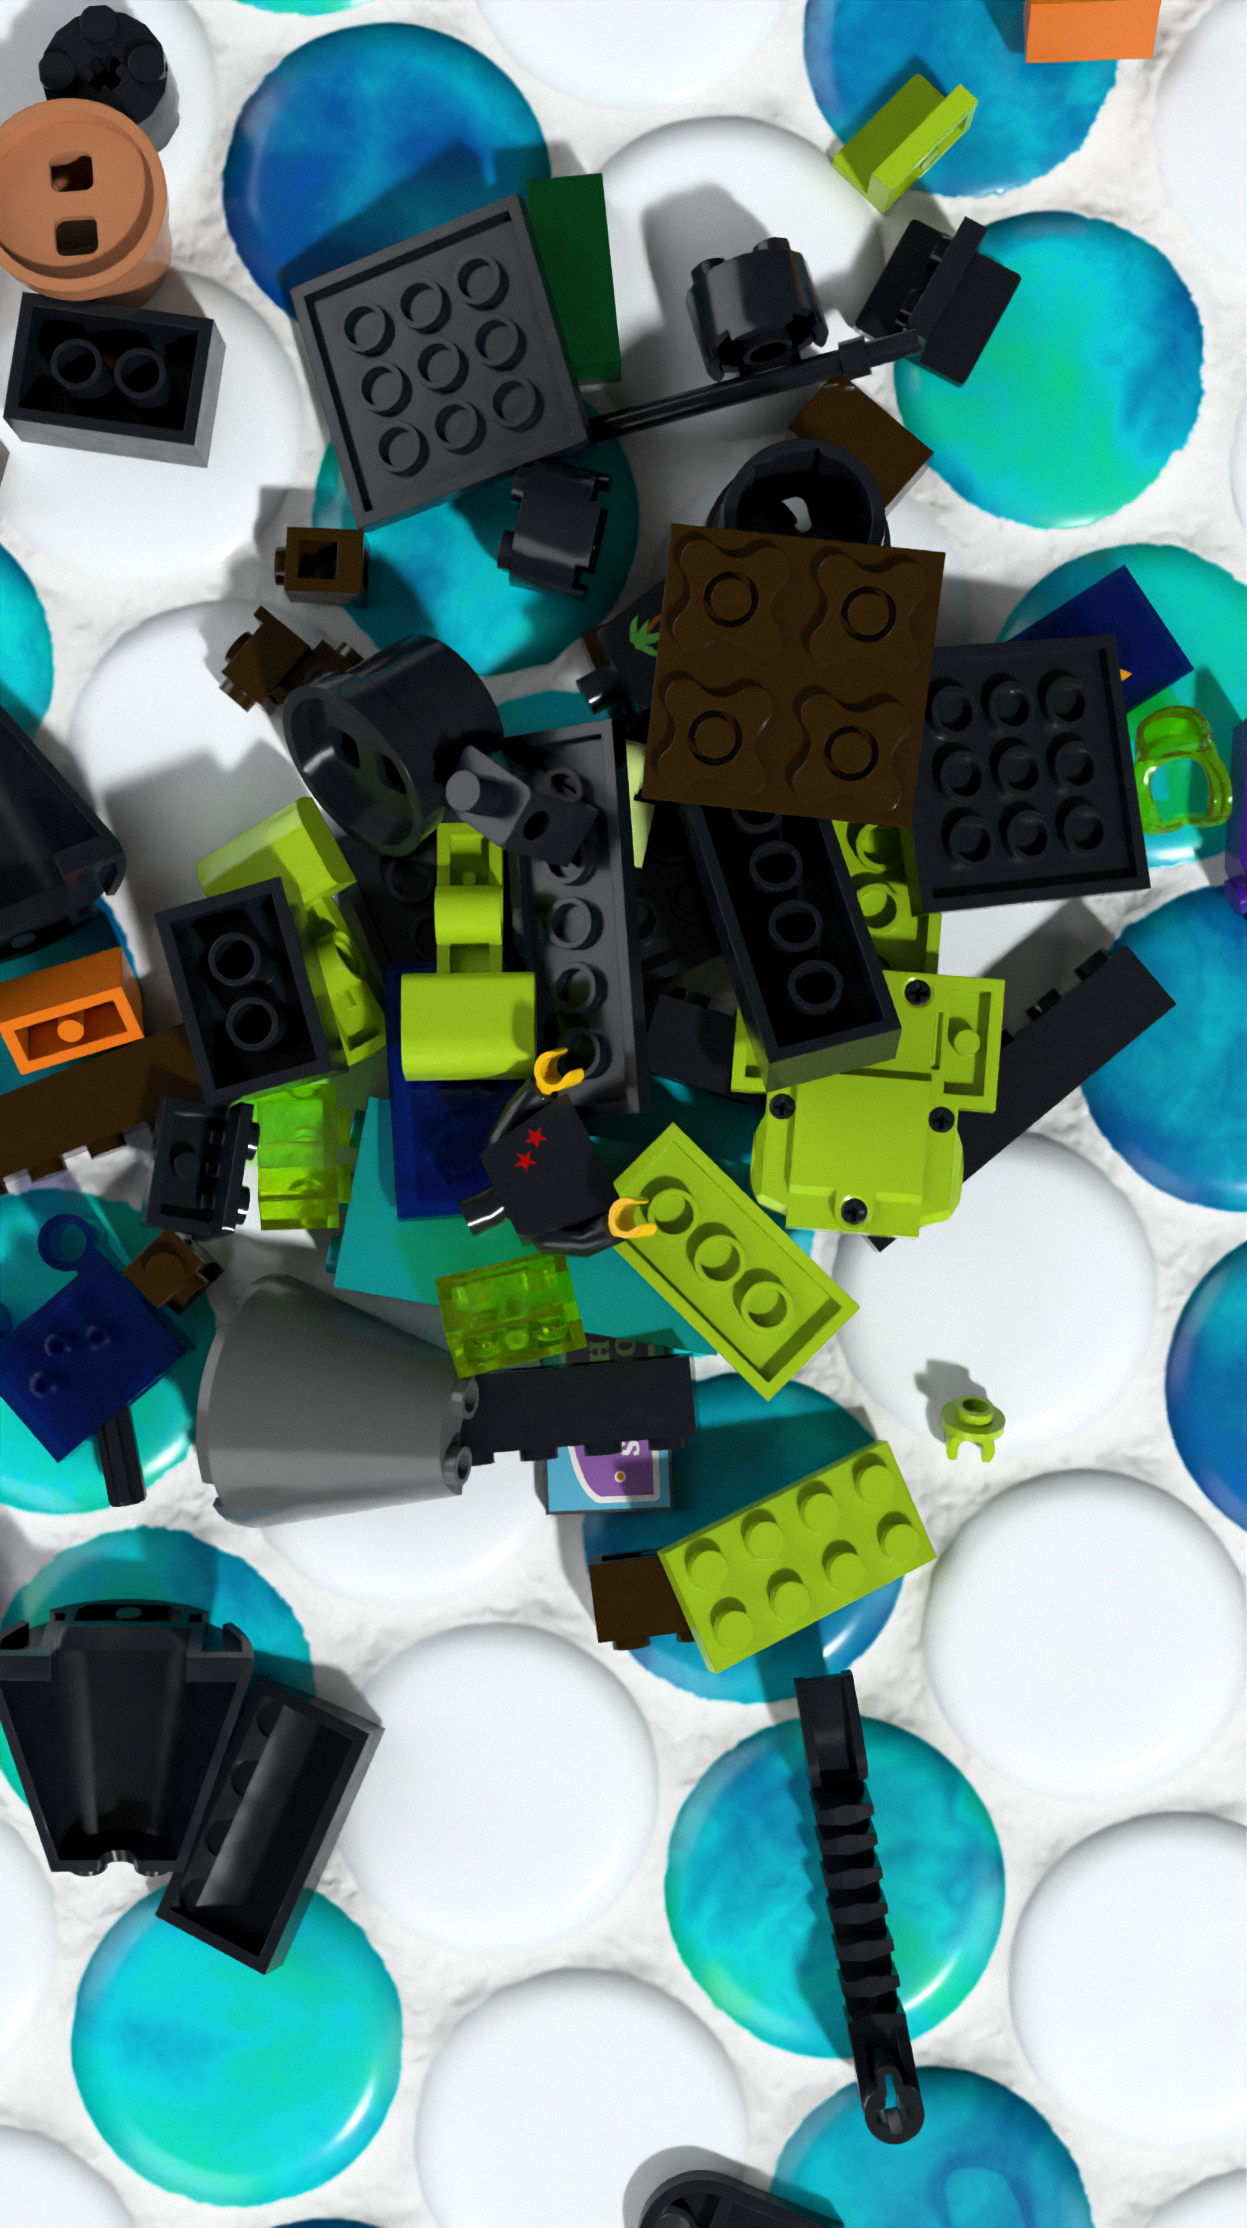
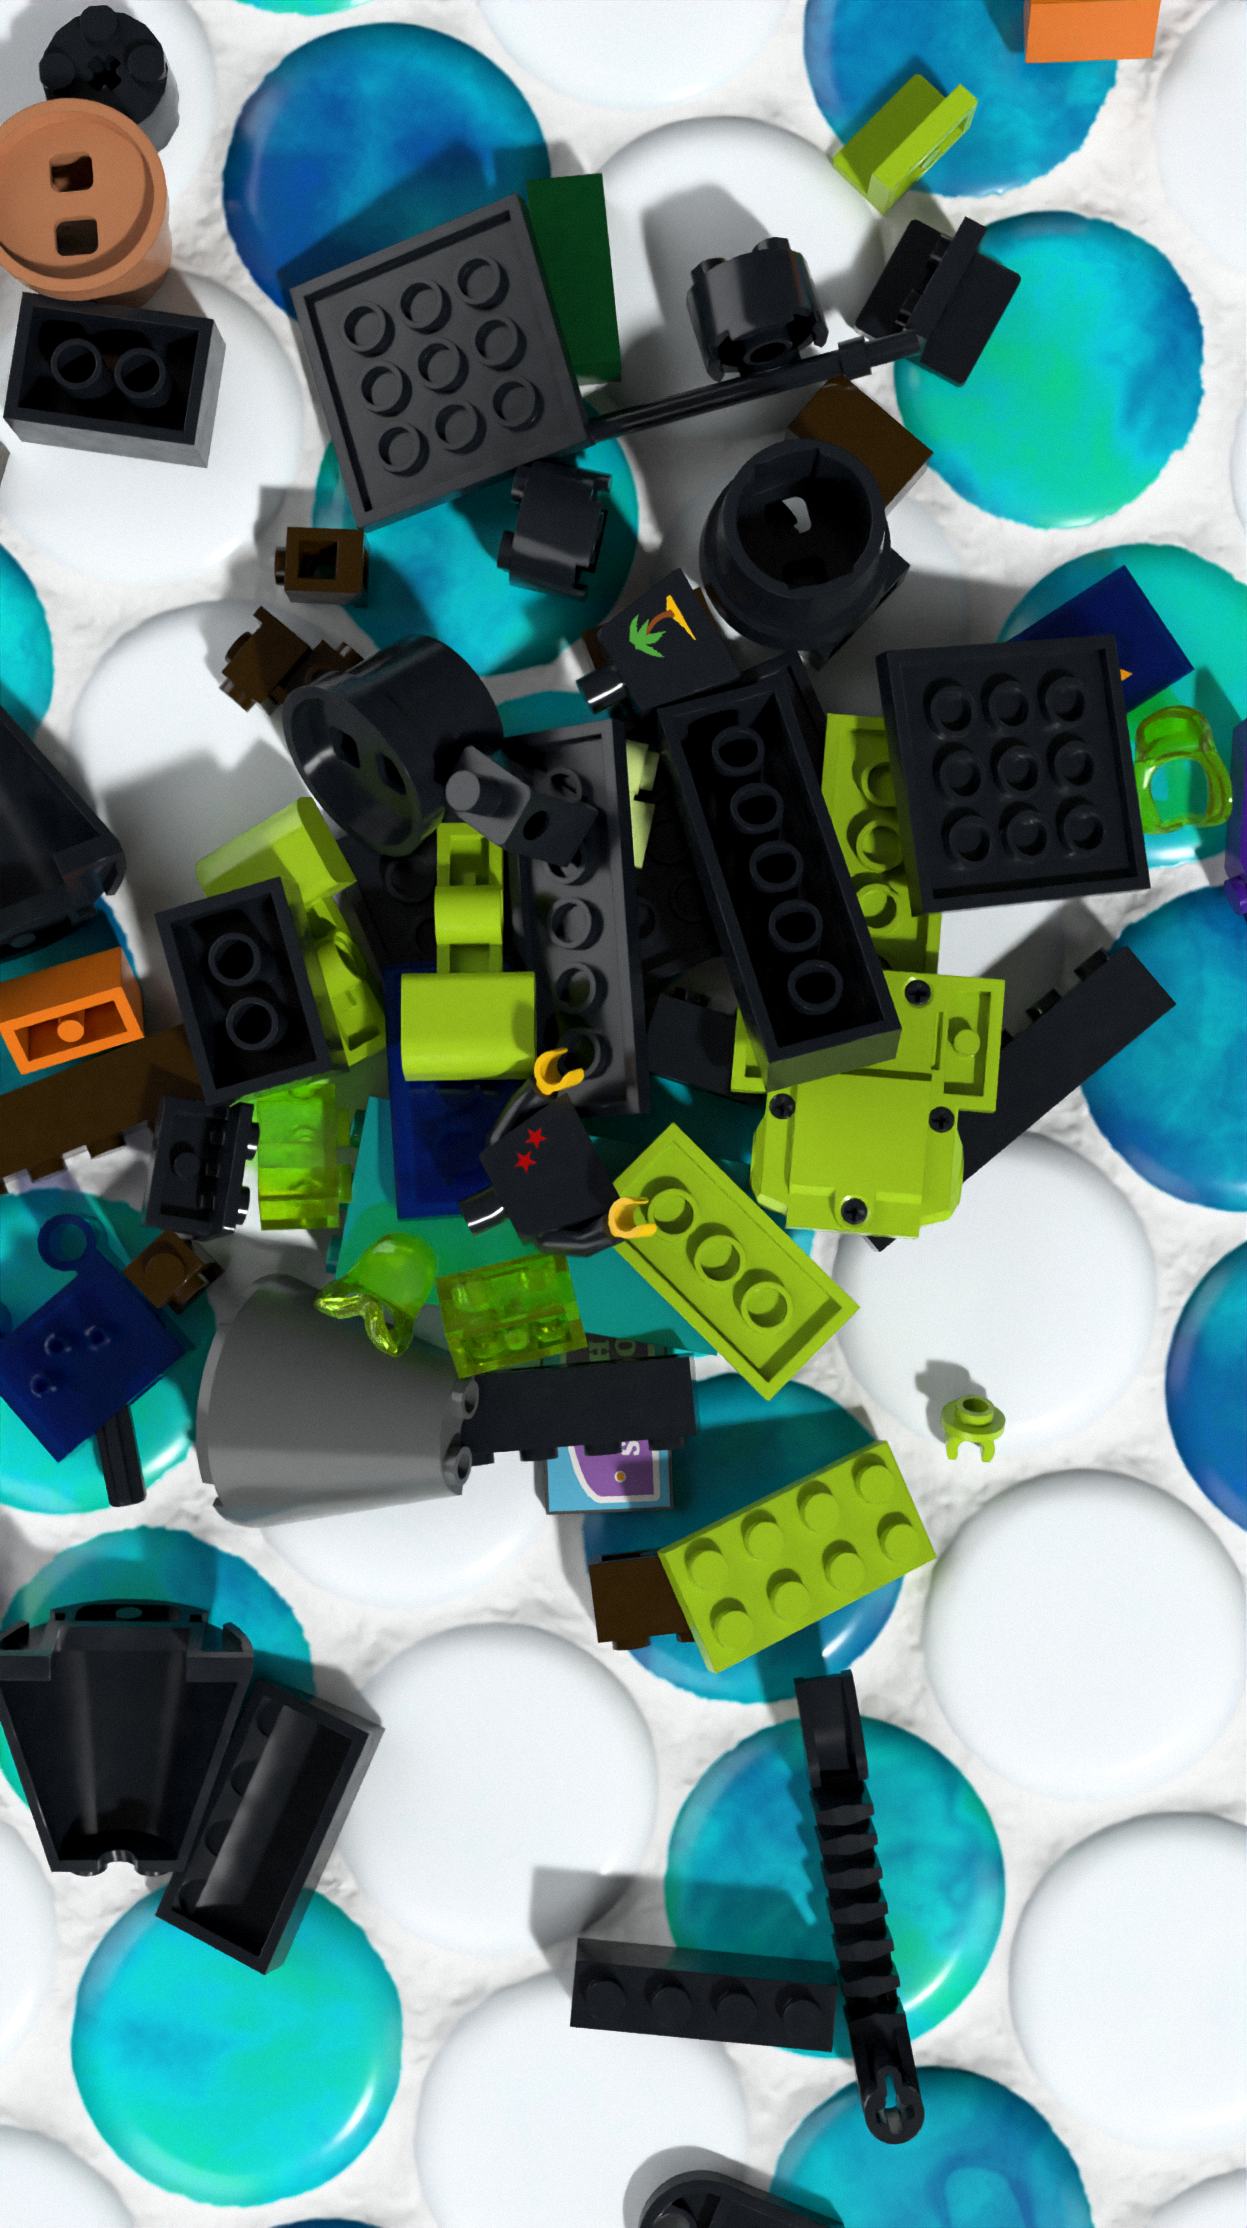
(391, 1272): none -> clear neon green piece
(704, 1995): none -> black brick
(792, 675): dark brown piece -> none

